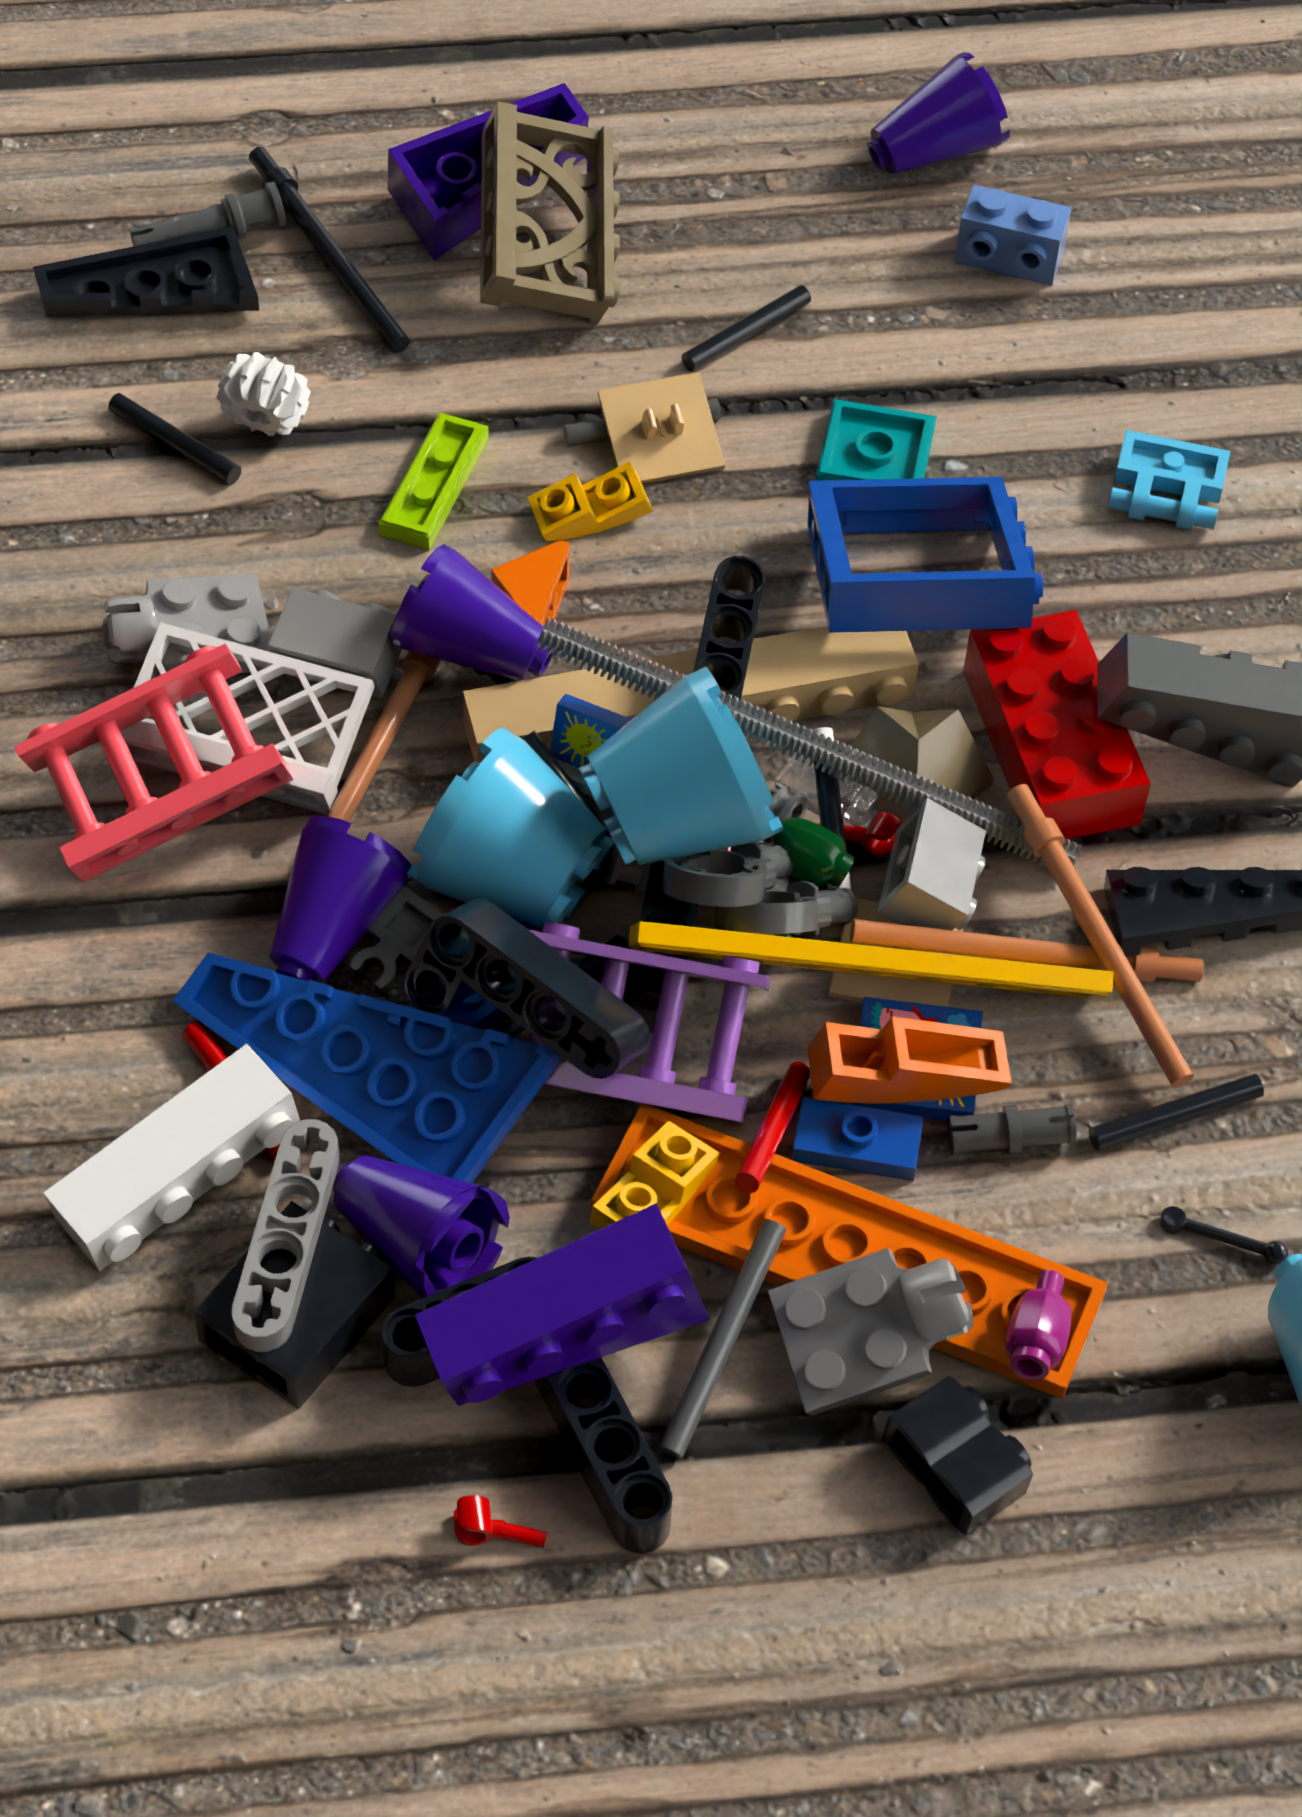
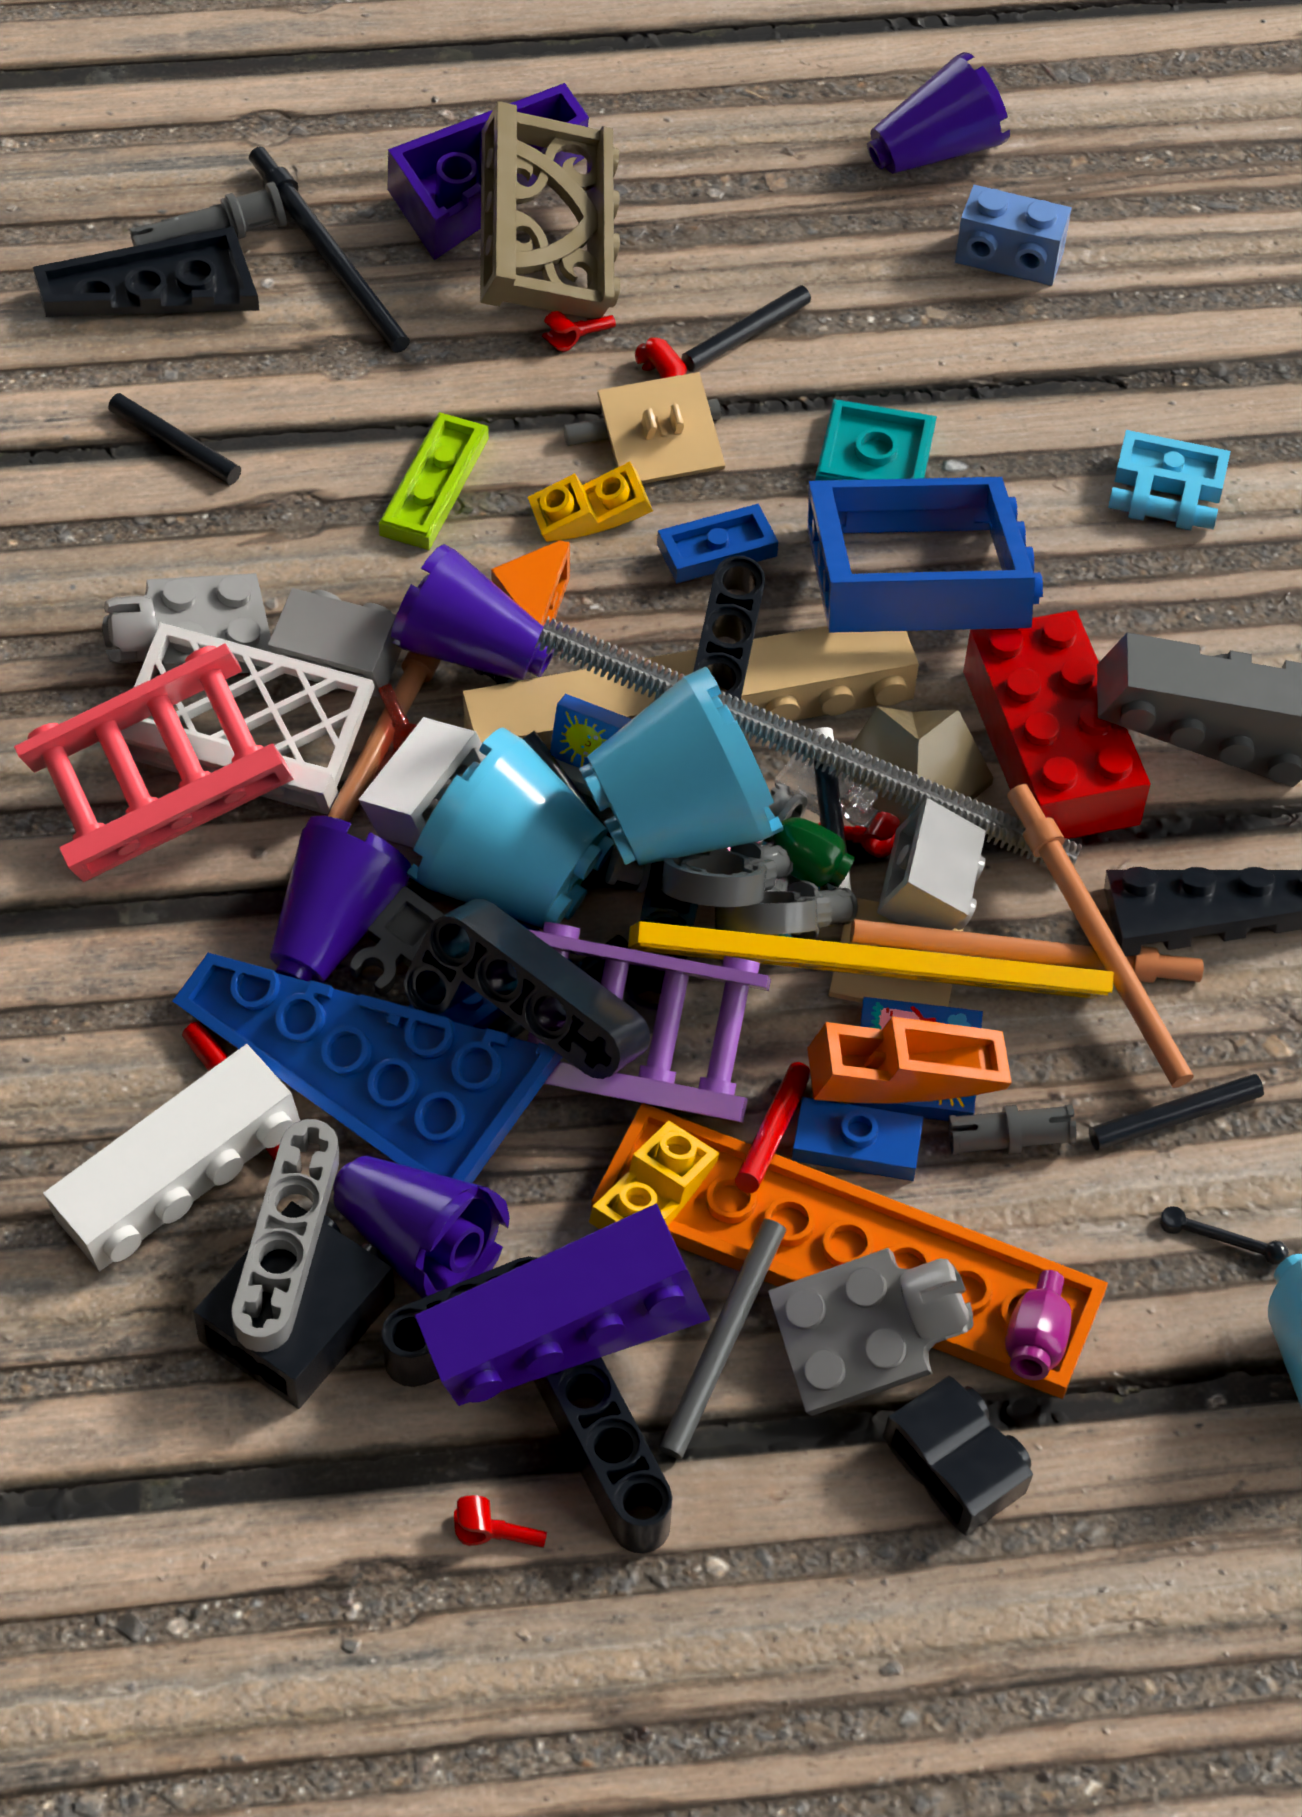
(263, 394): white gear -> none
(399, 720): none -> clear red hand
(417, 778): none -> white brick
(567, 333): none -> red hand
(659, 355): none -> red arm
(702, 544): none -> blue plate

